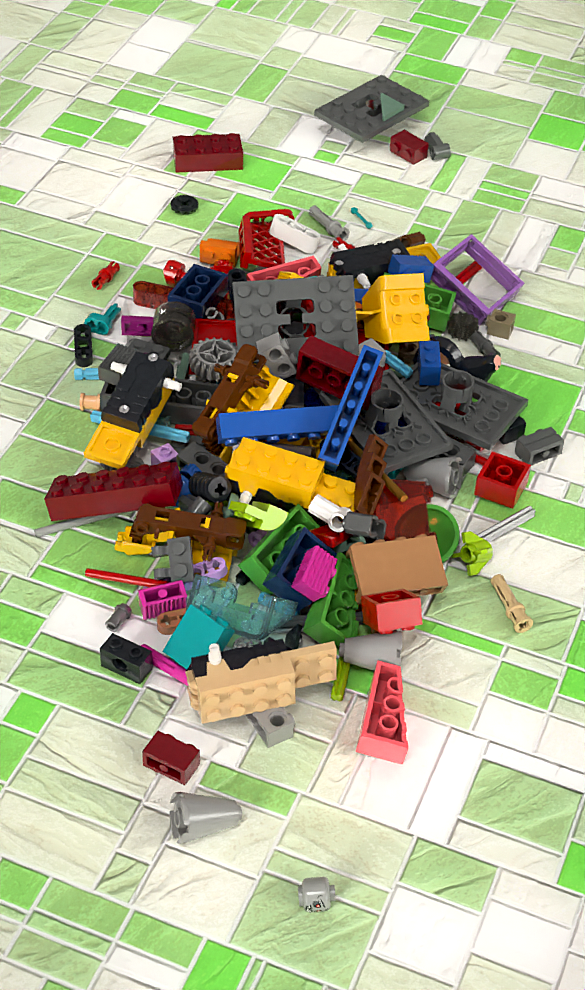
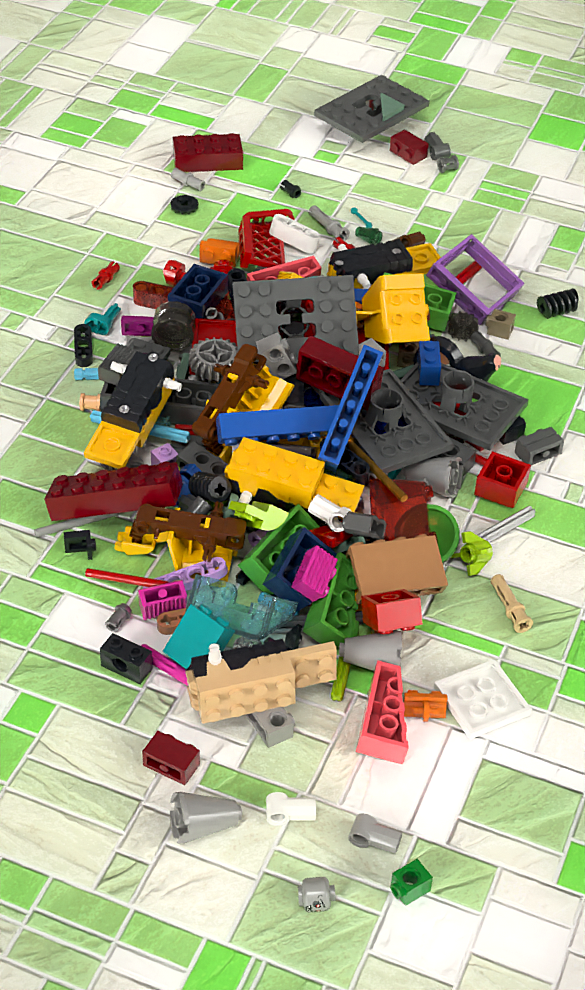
(79, 542): none -> black bracket
(180, 560): dark grey plate -> none
(188, 179): none -> light grey pin
(282, 809): none -> white piece
(293, 190): none -> black pin
(368, 832): none -> light grey piece
(369, 475): reddish brown slope -> none
(370, 235): none -> clear green cone
(398, 365): medium azure axle -> none
(411, 265): blue brick -> none
(414, 873): none -> green brick
(425, 705): none -> orange hips
(442, 168): none -> dark grey bush
(483, 699): none -> white plate
(558, 303): none -> black piece

